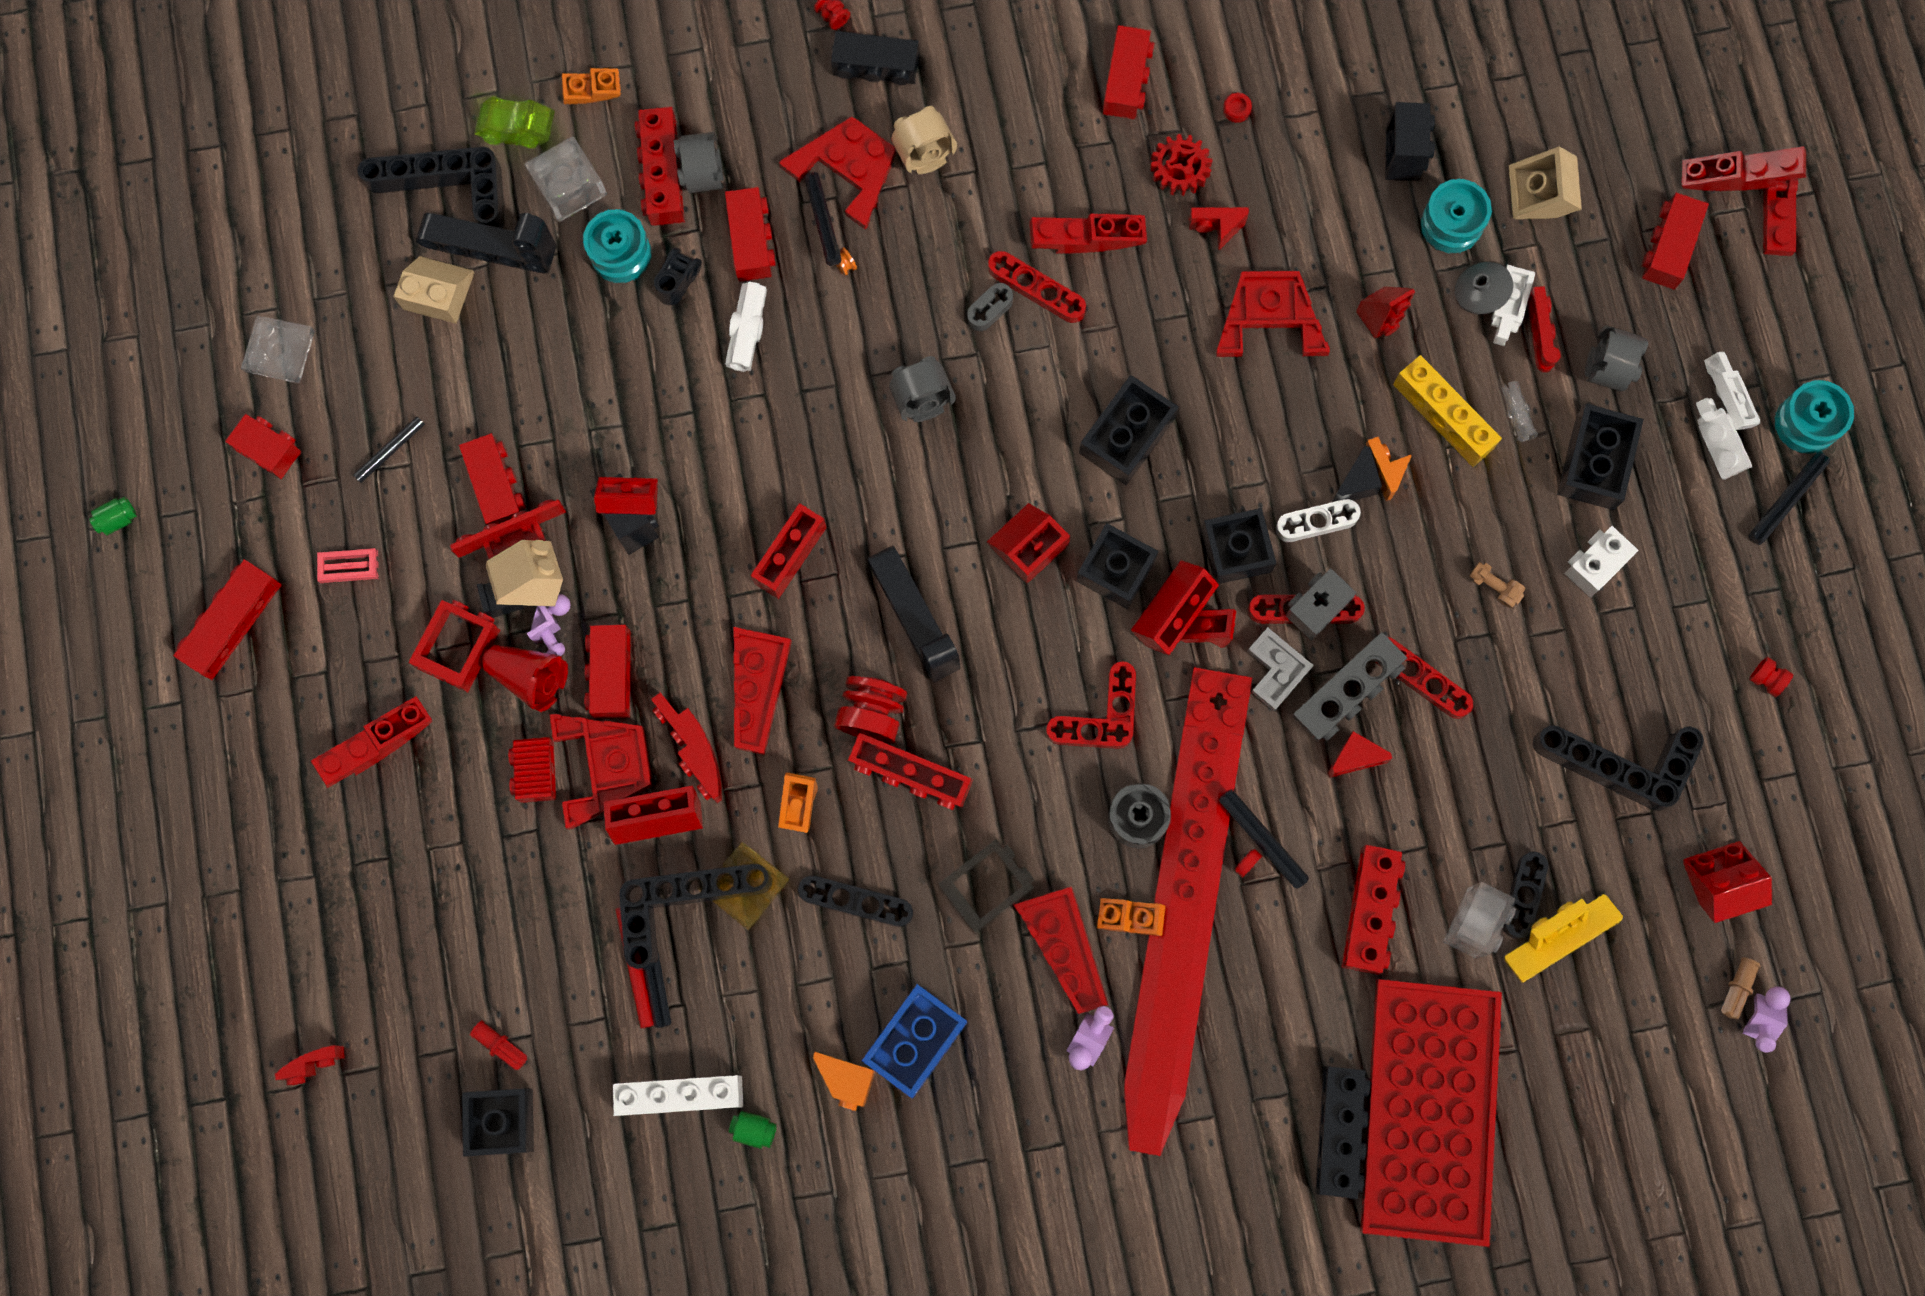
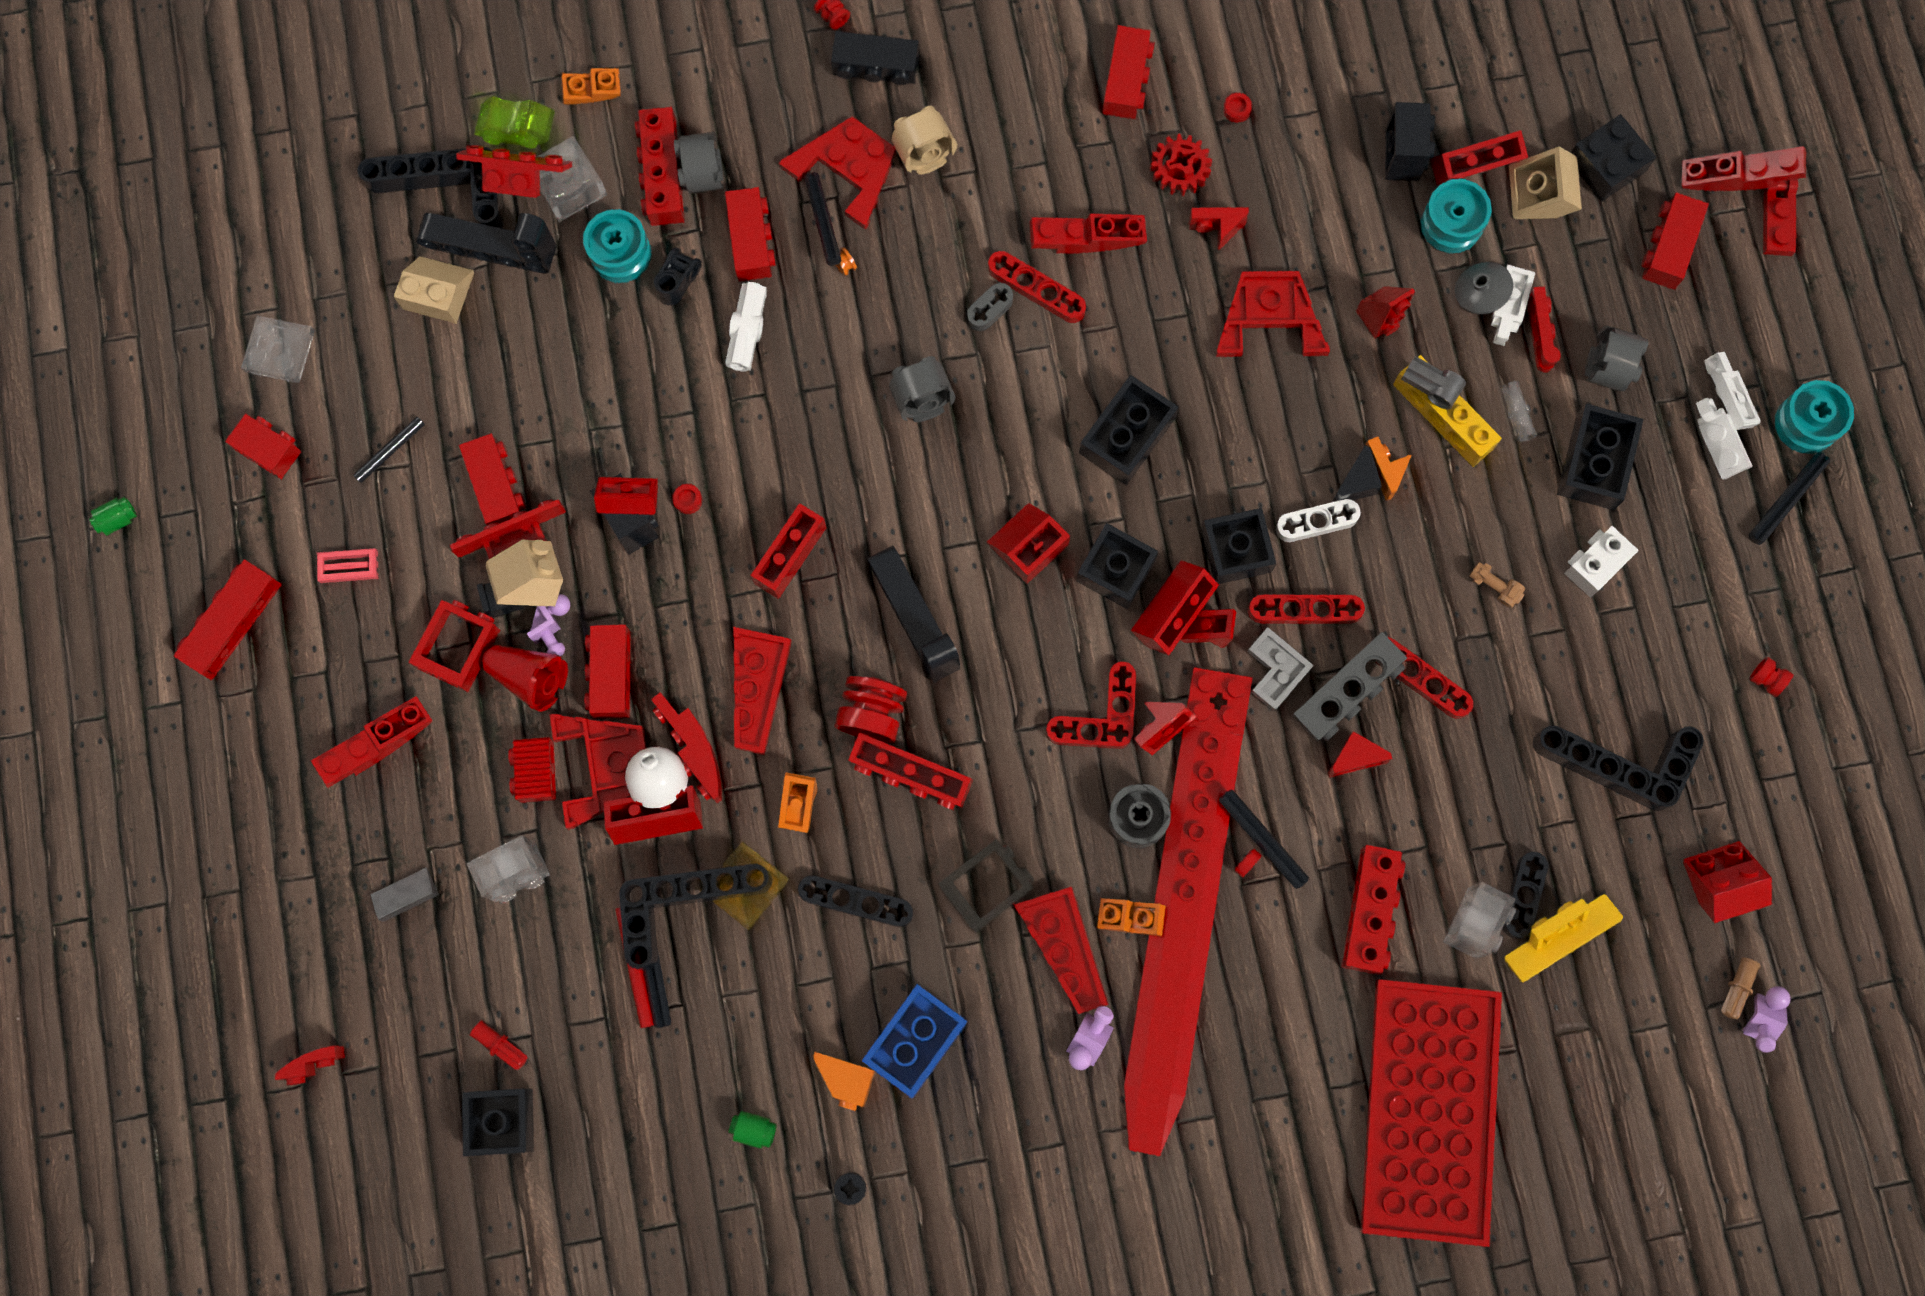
(404, 895): none -> flat silver slope
(508, 870): none -> clear brick
(512, 172): none -> red bracket
(655, 777): none -> white cylinder
(677, 1095): white brick -> none
(687, 499): none -> red tile
(851, 1184): none -> black wheel
(1169, 722): none -> red slope
(1314, 619): dark grey brick -> none
(1341, 1132): black brick -> none
(1439, 385): none -> flat silver piece
(1479, 157): none -> red brick
(1612, 157): none -> black brick

